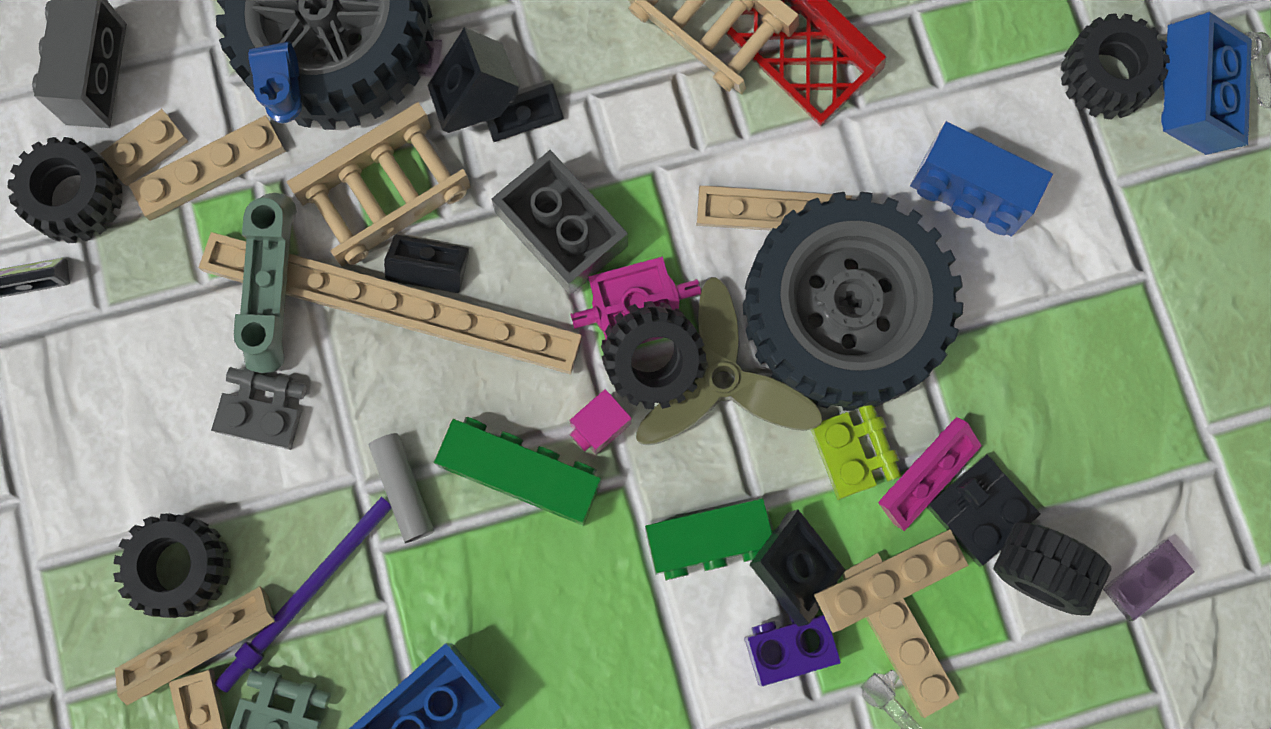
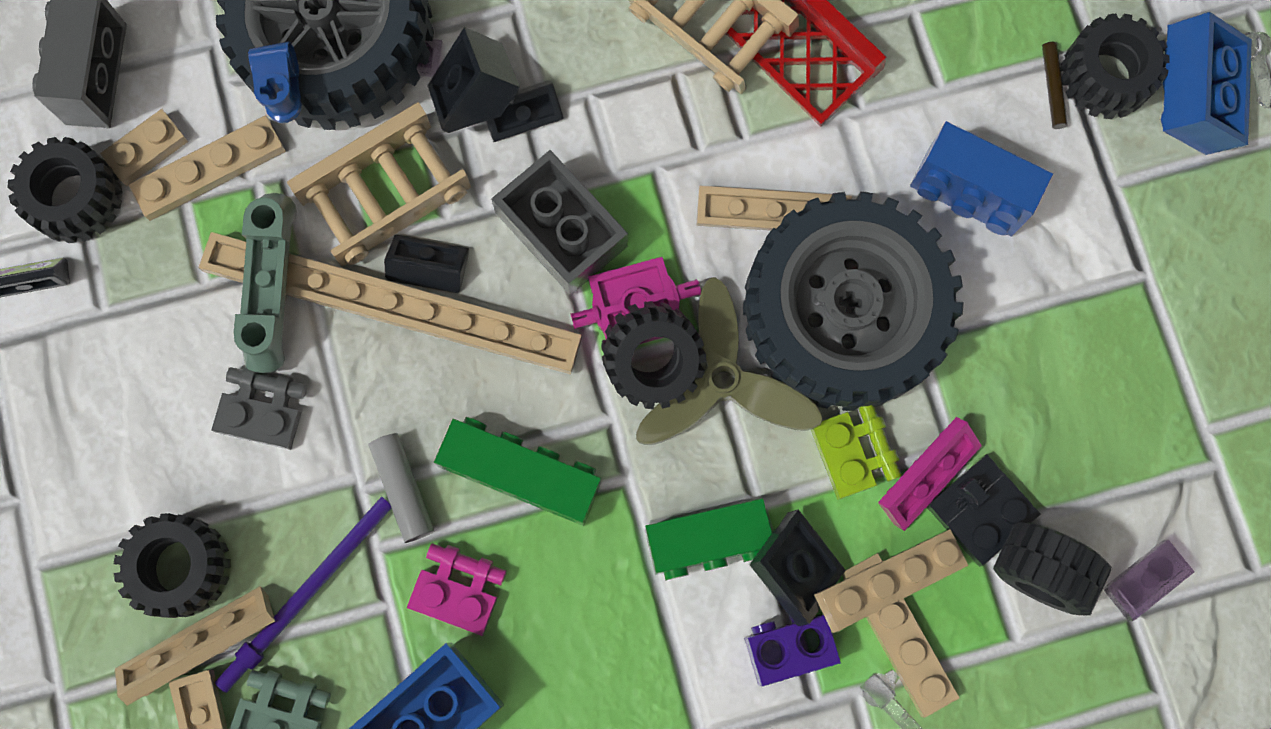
(452, 601): none -> dark pink plate
(599, 423): dark pink brick -> none
(1054, 85): none -> dark brown piece

